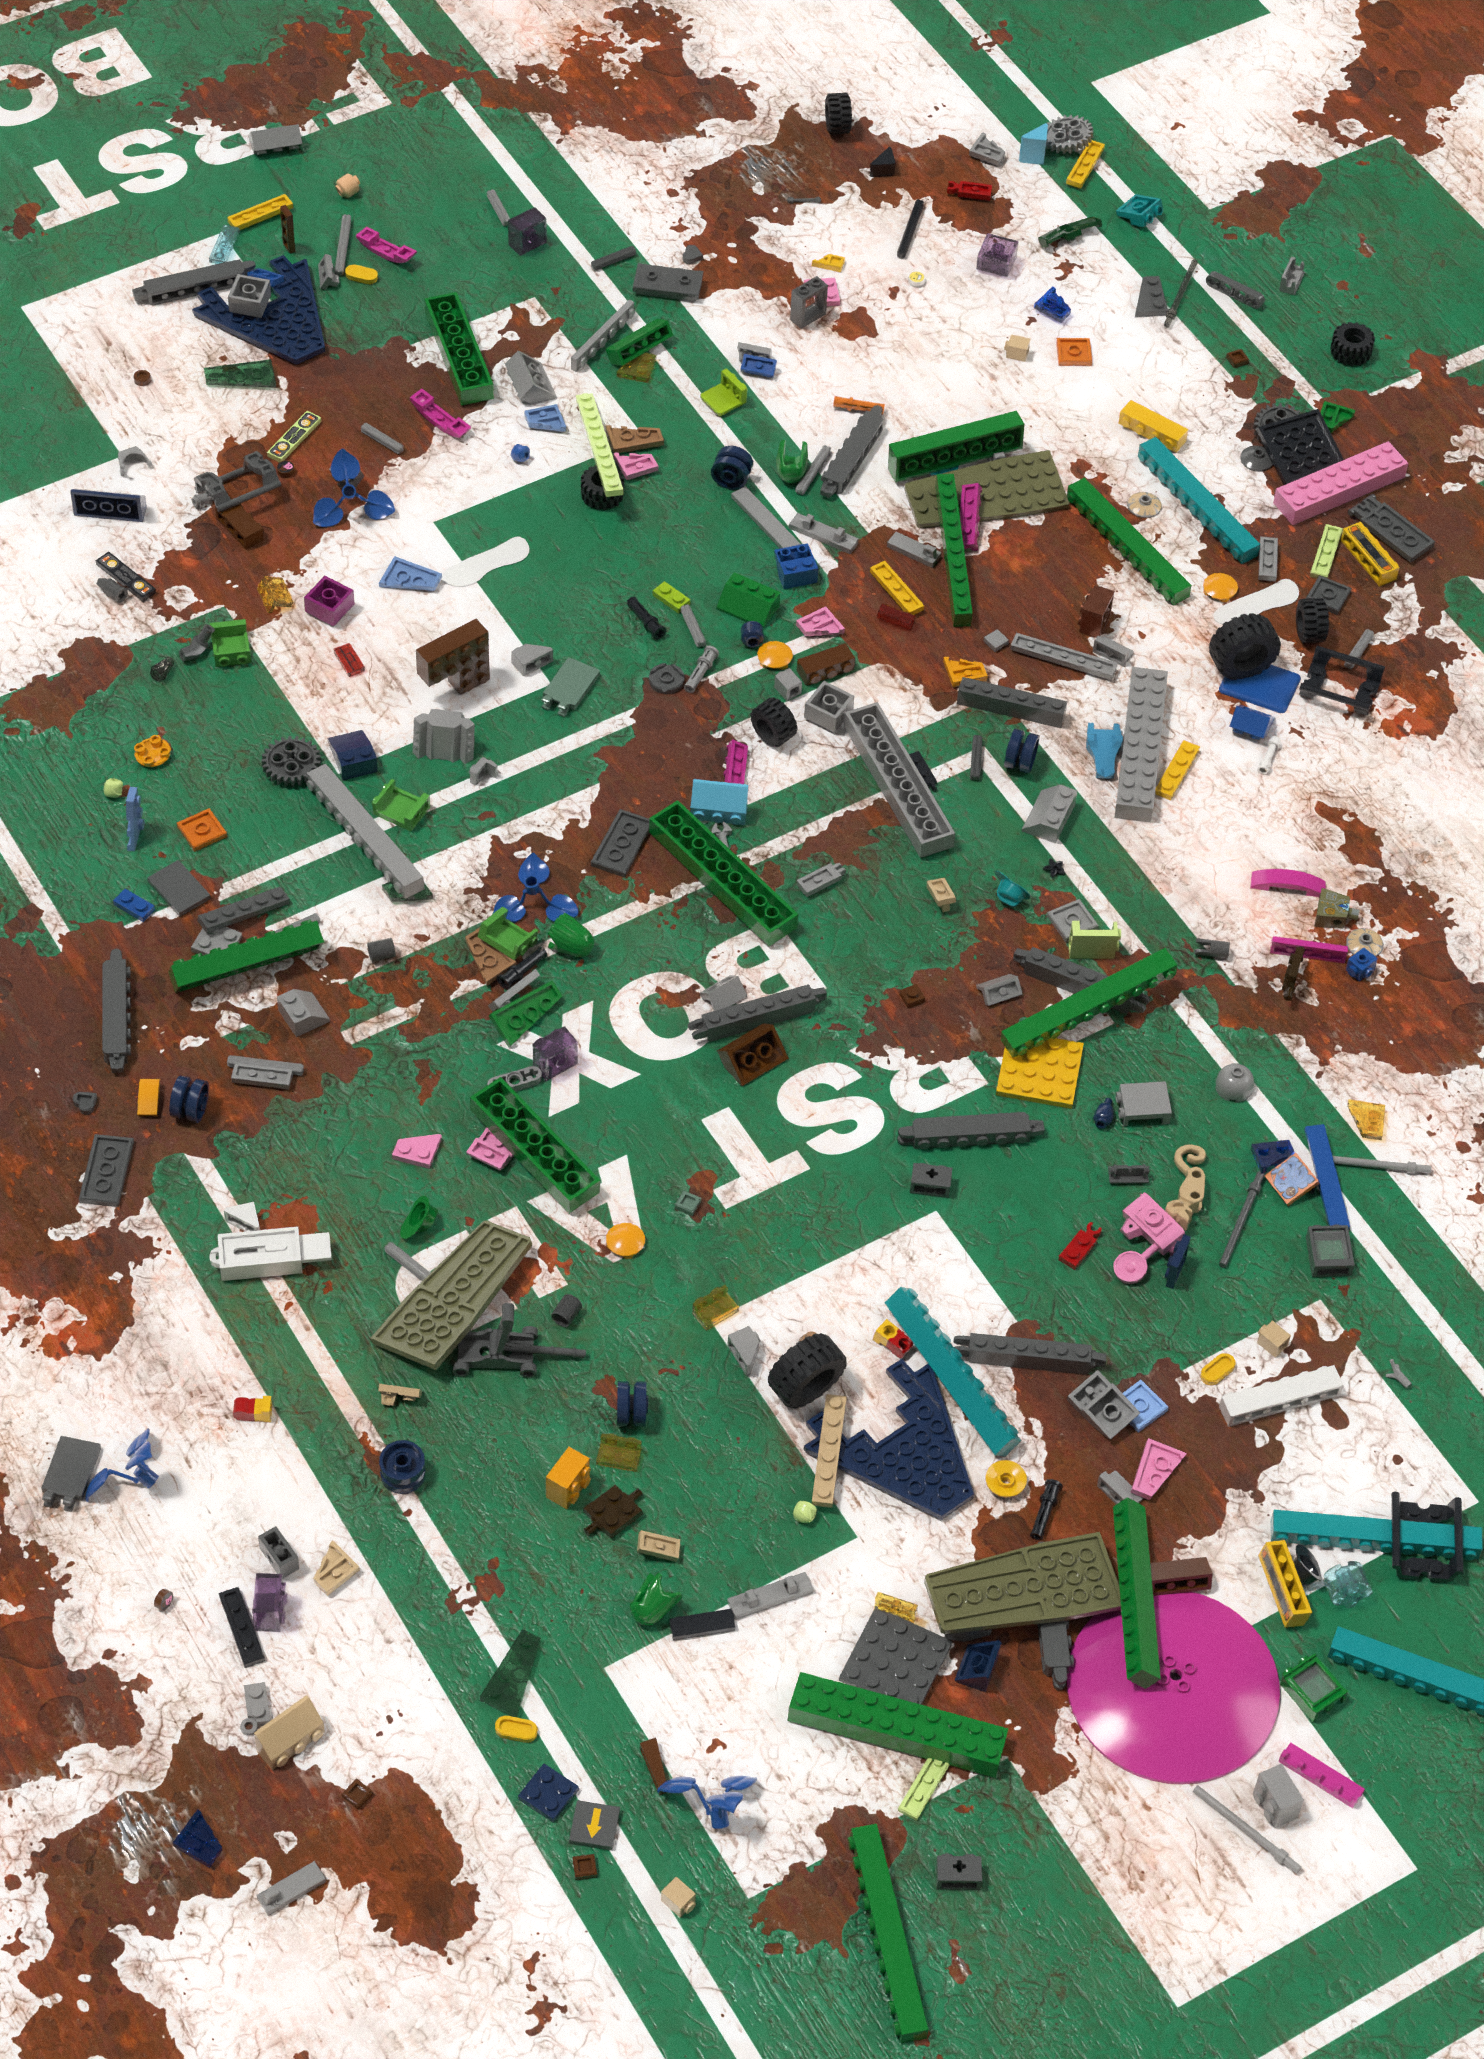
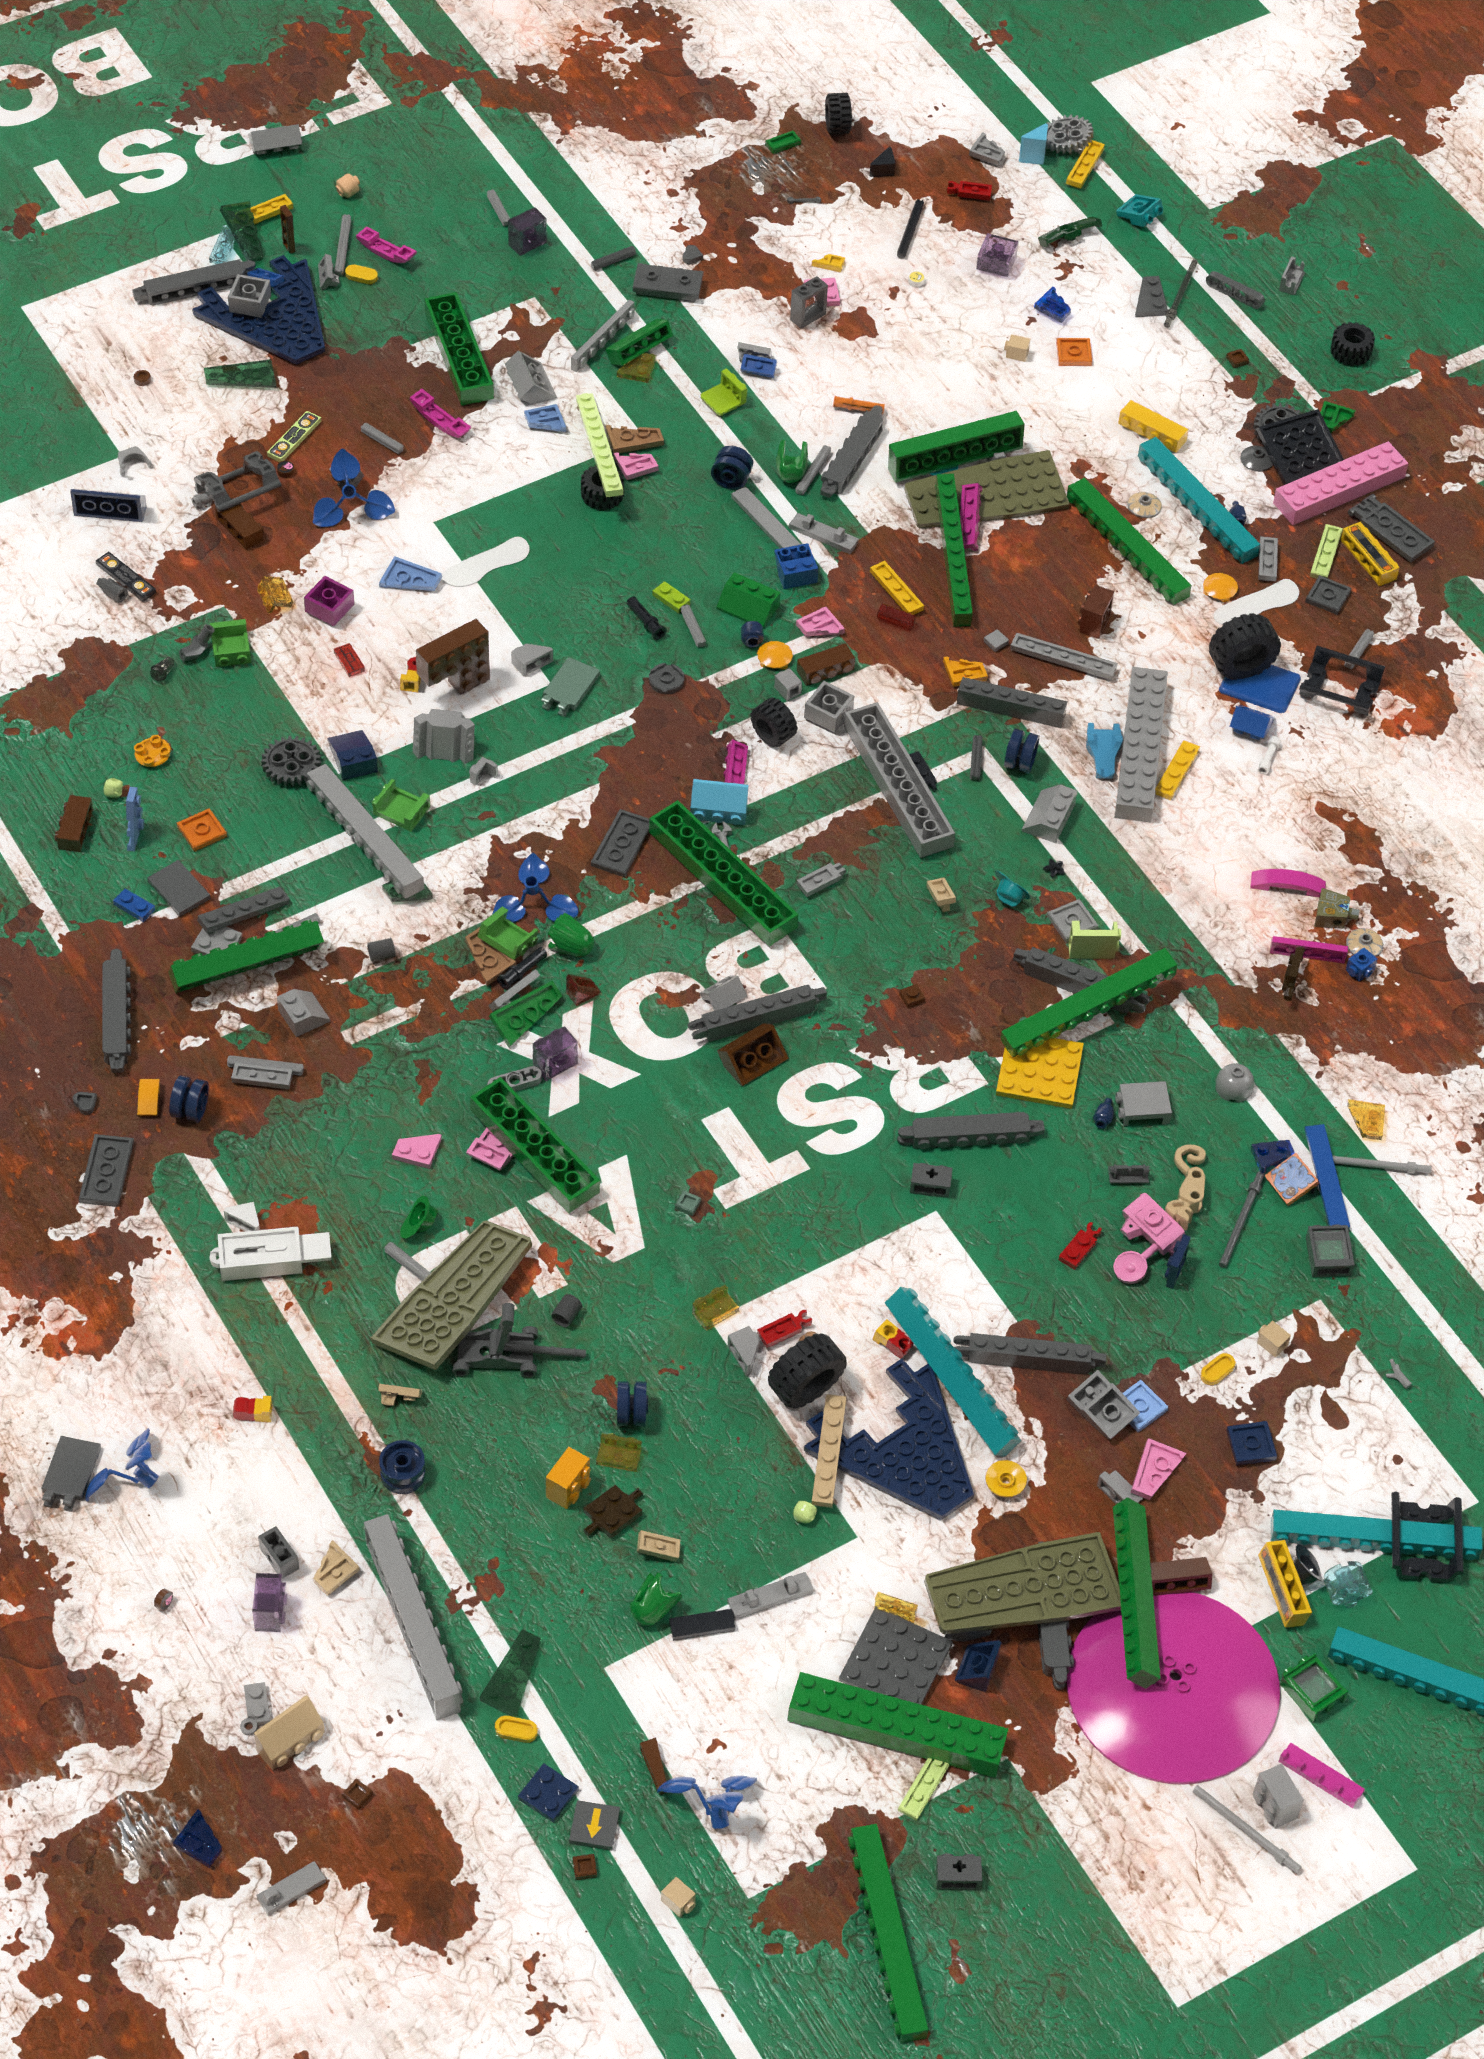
(74, 823): none -> reddish brown brick
(241, 223): none -> clear green wing
(241, 1627): black tile -> none
(410, 681): none -> yellow leg
(413, 1617): none -> light grey brick
(520, 453): blue piece -> none
(580, 989): none -> clear red slope
(625, 1240): light orange dish -> none
(704, 663): light grey pin -> none
(783, 142): none -> green tile
(783, 1328): none -> red plate
(911, 548): light grey hinge -> none
(1000, 989): light grey panel -> none
(1048, 1502): black pin -> none
(1112, 650): light grey panel -> none
(1217, 948): dark grey hinge -> none
(1238, 512): none -> dark blue plant
(1251, 1443): none -> dark blue plate
(1281, 1395): white brick -> none
(1312, 620): black tyre -> none

